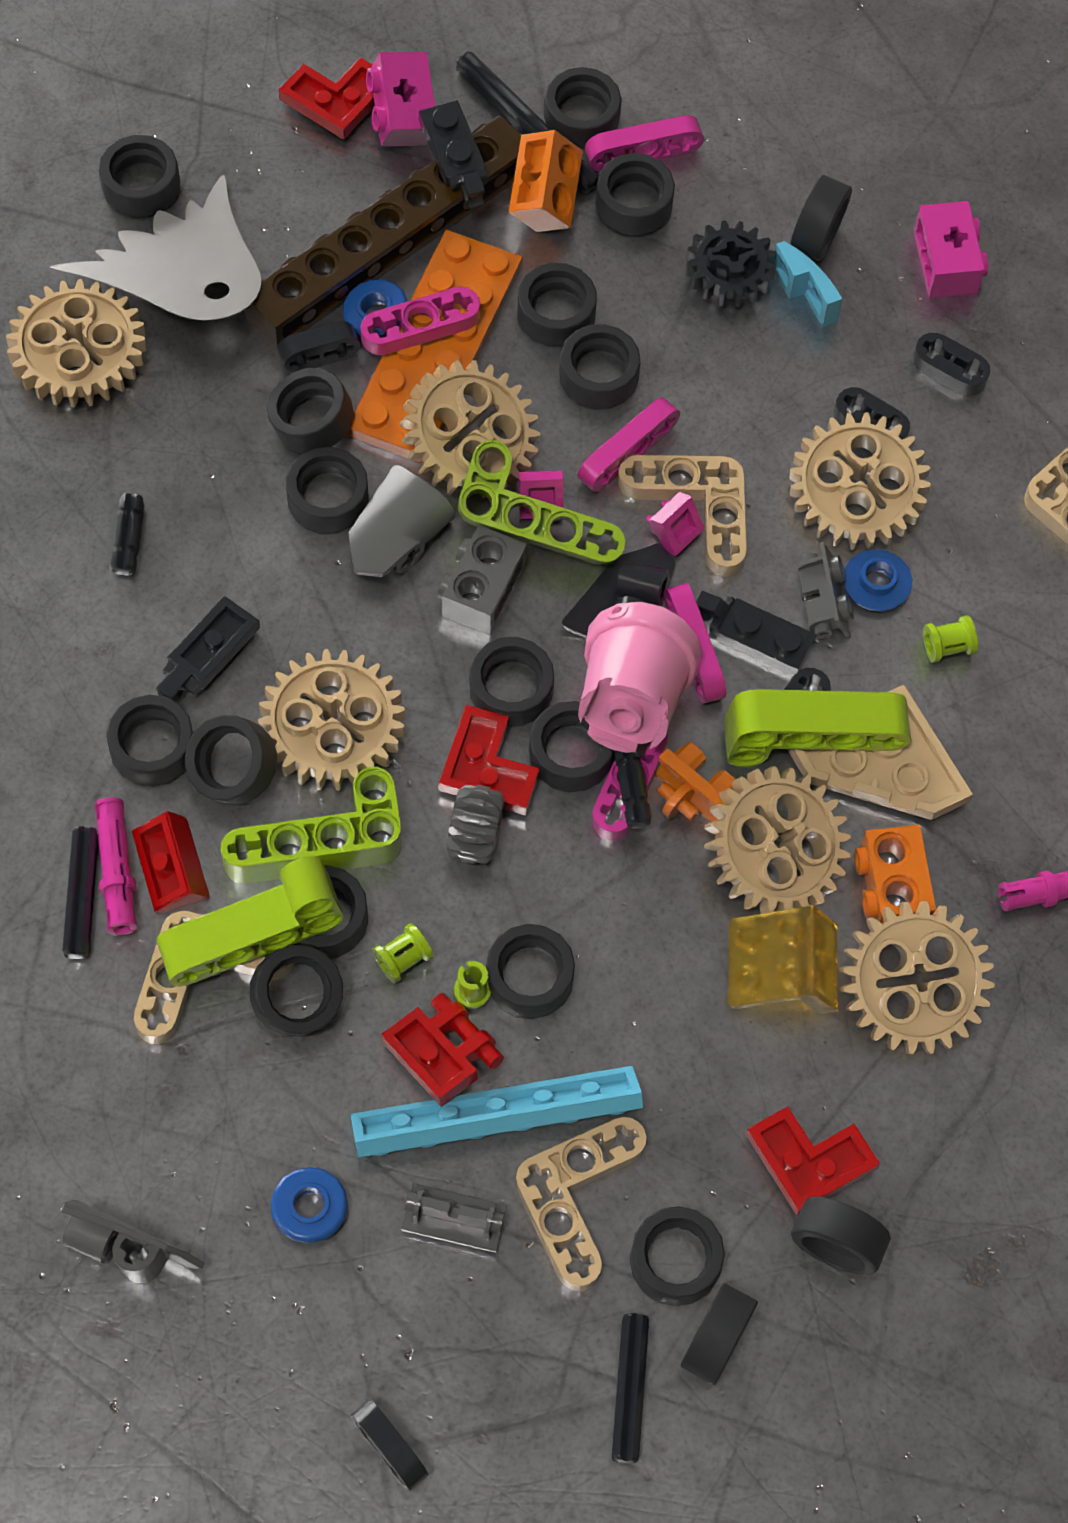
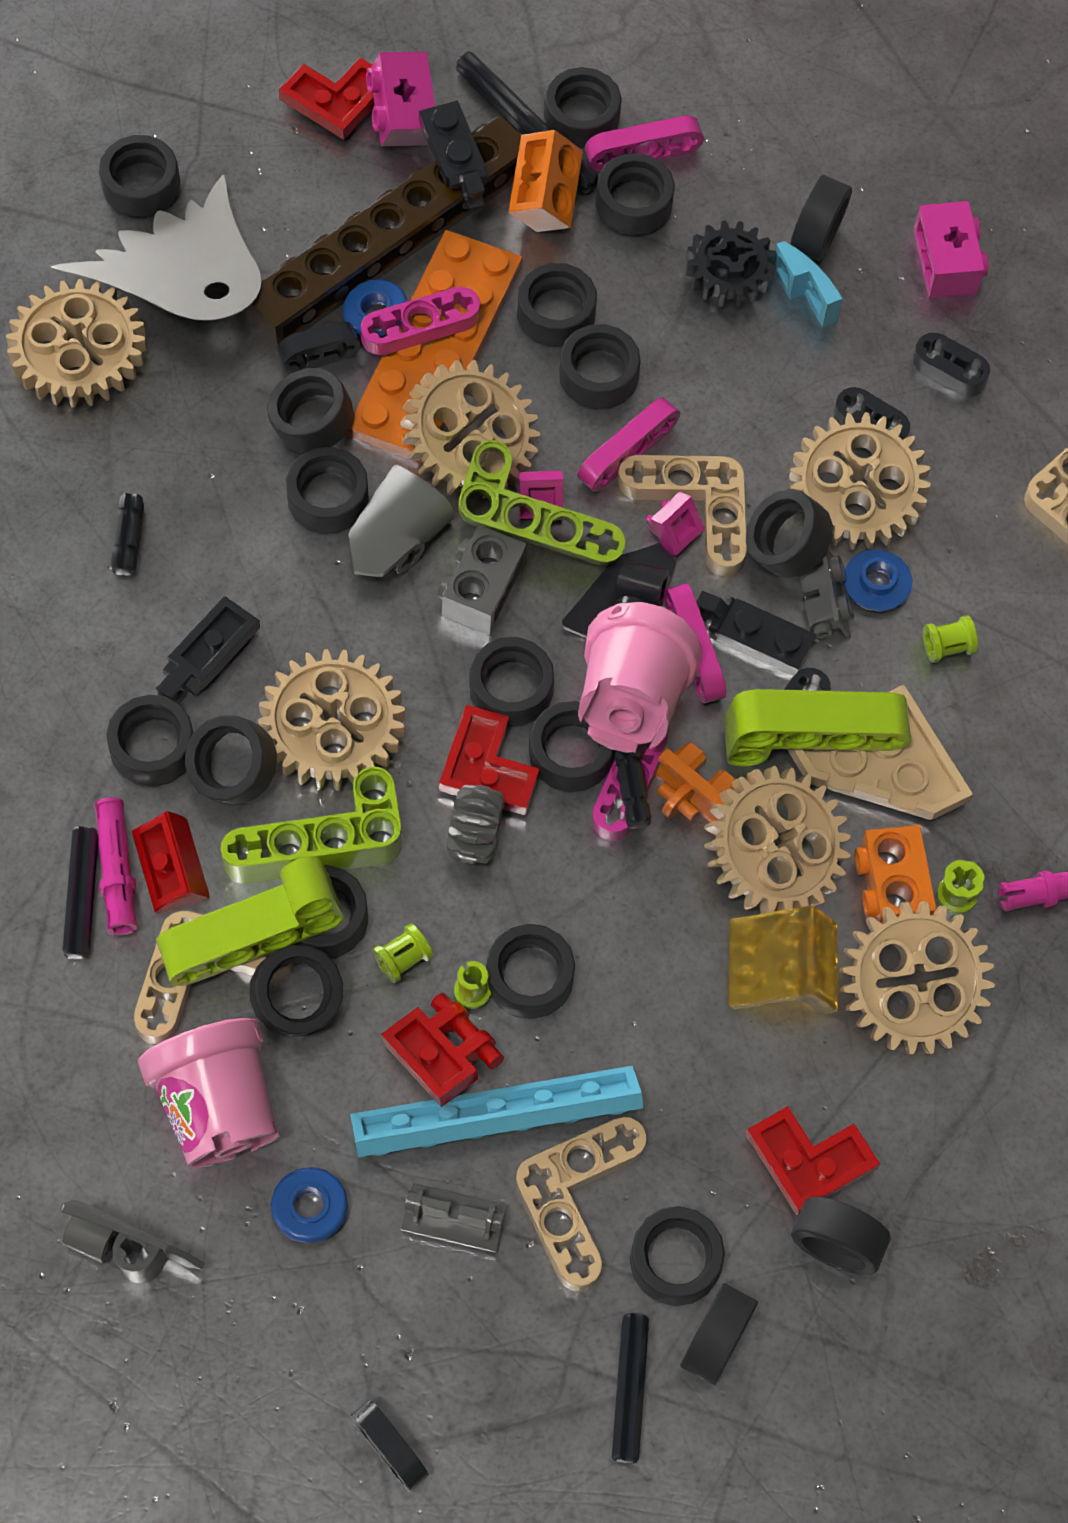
(213, 1090): none -> bright pink piece
(809, 547): none -> black tyre
(960, 874): none -> lime bush

